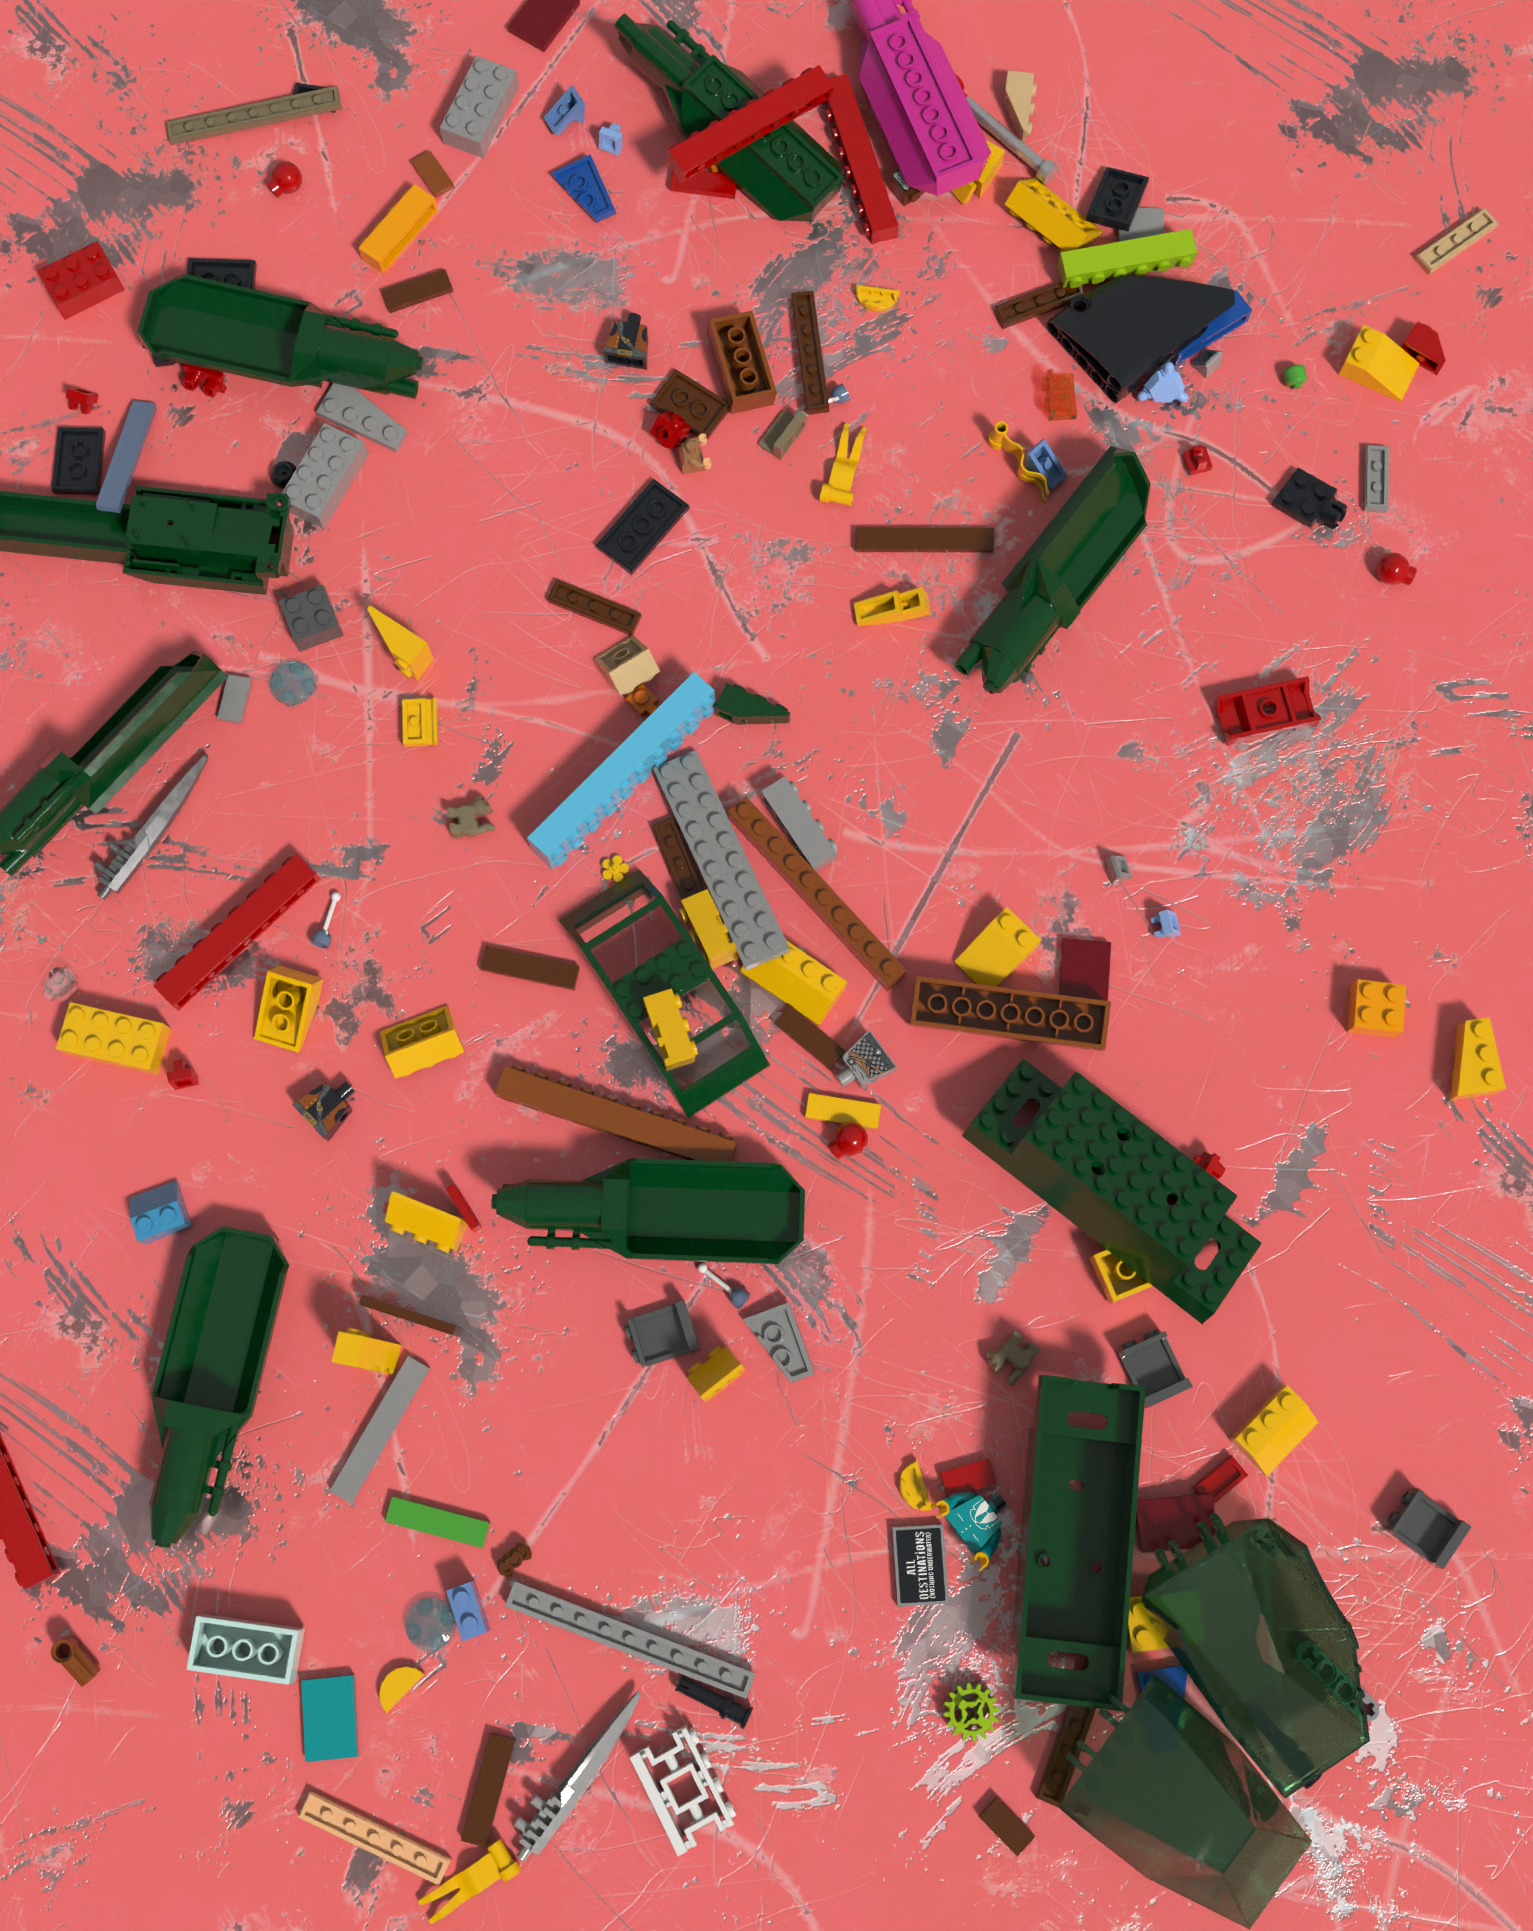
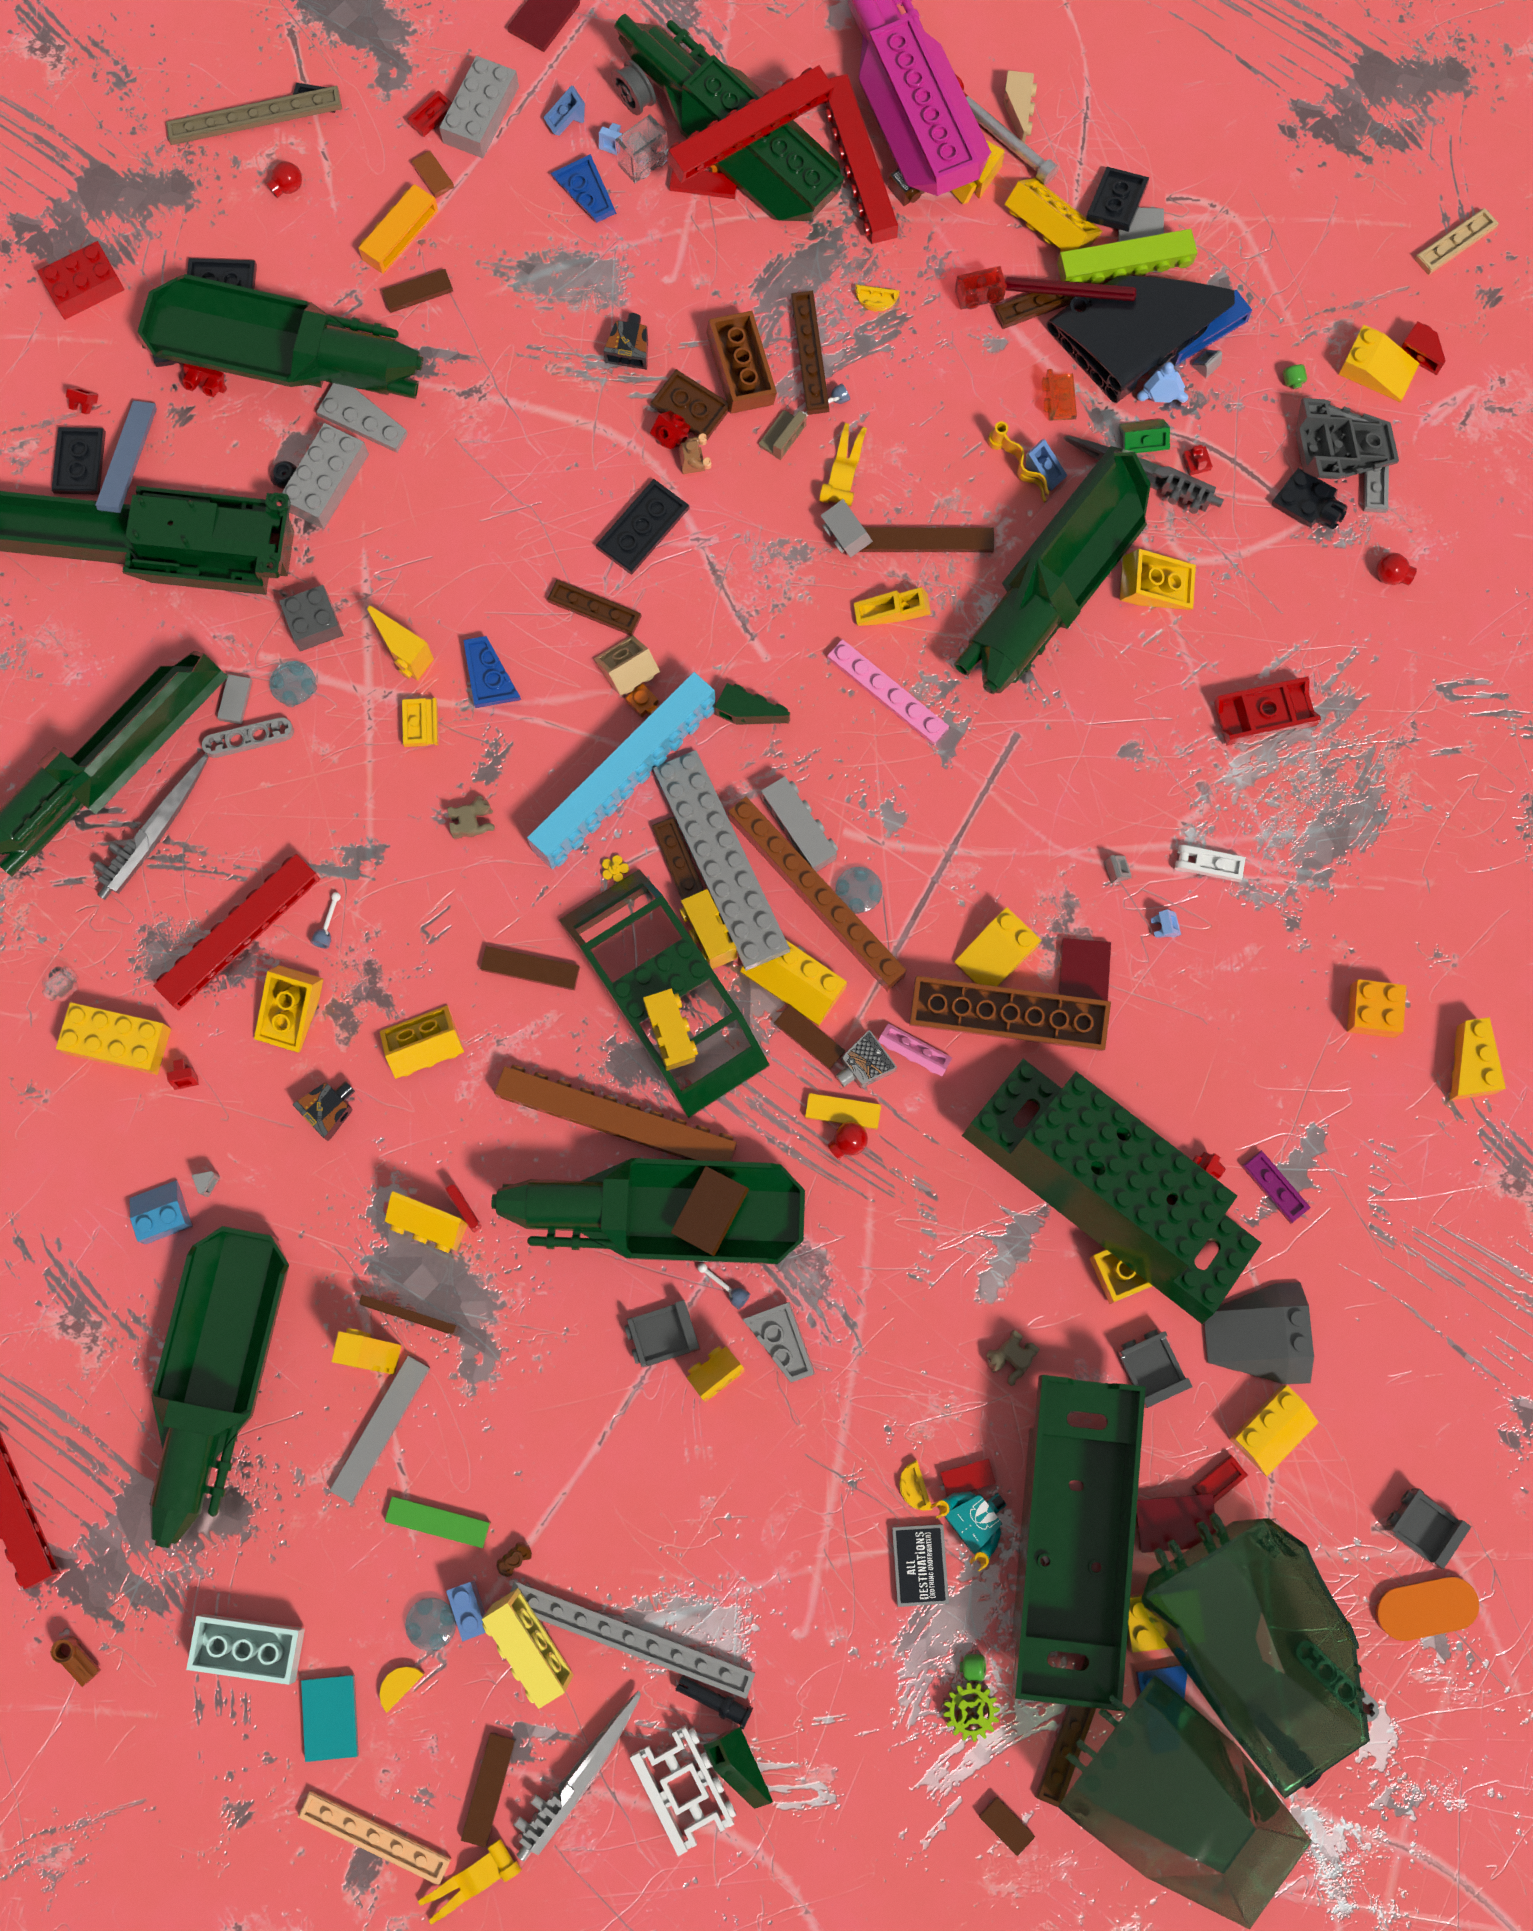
(205, 1182): none -> light grey slope
(247, 733): none -> light grey beam
(430, 113): none -> red plate
(487, 675): none -> blue wing
(527, 1648): none -> light yellow brick
(633, 87): none -> dark grey wheel
(642, 148): none -> clear brick
(710, 1210): none -> reddish brown tile
(736, 1765): none -> dark green slope
(846, 528): none -> light grey brick
(859, 889): none -> clear light blue dish
(888, 692): none -> bright pink plate
(914, 1050): none -> bright pink plate
(973, 1667): none -> bright green piece
(980, 288): none -> clear red brick
(1071, 289): none -> dark red axle
(1146, 436): none -> green panel
(1157, 581): none -> yellow slope
(1163, 478): none -> flat silver piece
(1210, 863): none -> white plate
(1264, 1335): none -> dark grey wedge
(1276, 1187): none -> magenta tile
(1342, 443): none -> dark grey wedge
(1427, 1608): none -> orange tile

